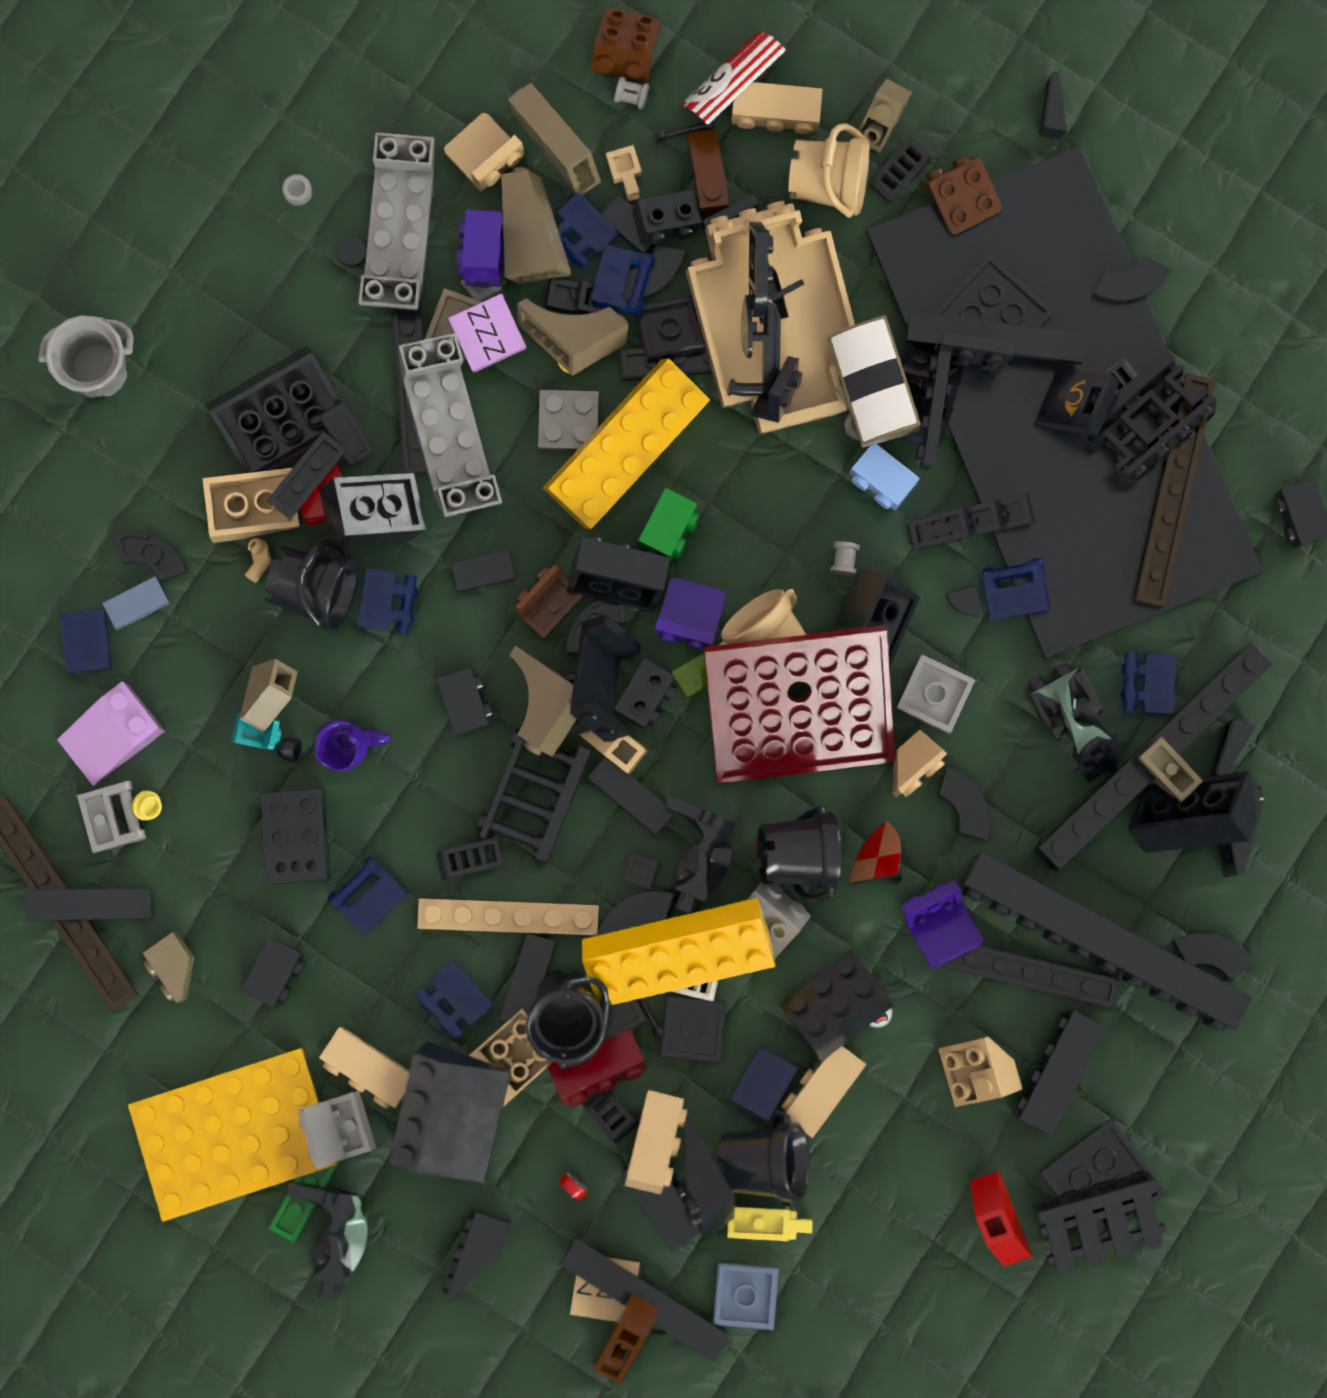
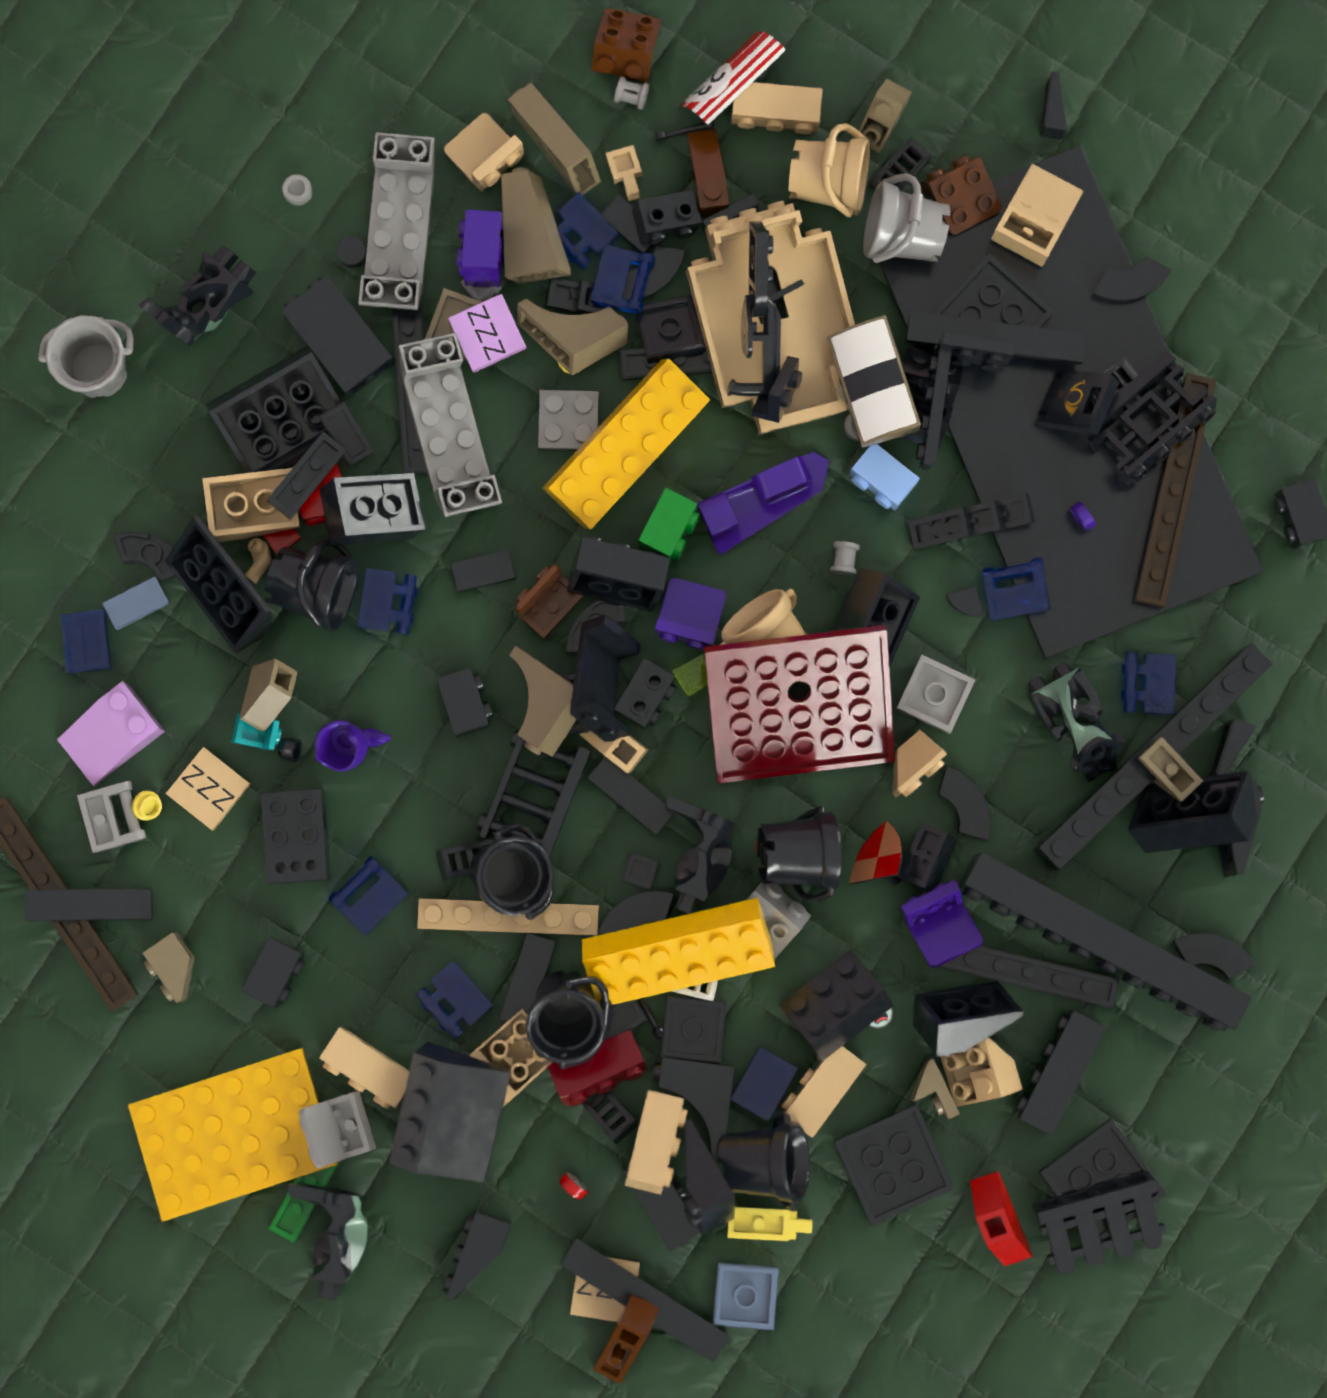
(208, 788): none -> tan tile
(211, 285): none -> black hips
(219, 587): none -> black slope
(282, 539): none -> red tile
(337, 335): none -> black panel
(514, 873): none -> black piece
(704, 1086): none -> black arch
(762, 500): none -> dark purple panel
(893, 1164): none -> black plate
(904, 223): none -> light grey piece
(927, 857): none -> black hinge
(930, 1082): none -> dark tan slope
(963, 1016): none -> black slope
(1037, 215): none -> tan slope
(1082, 516): none -> dark purple tile

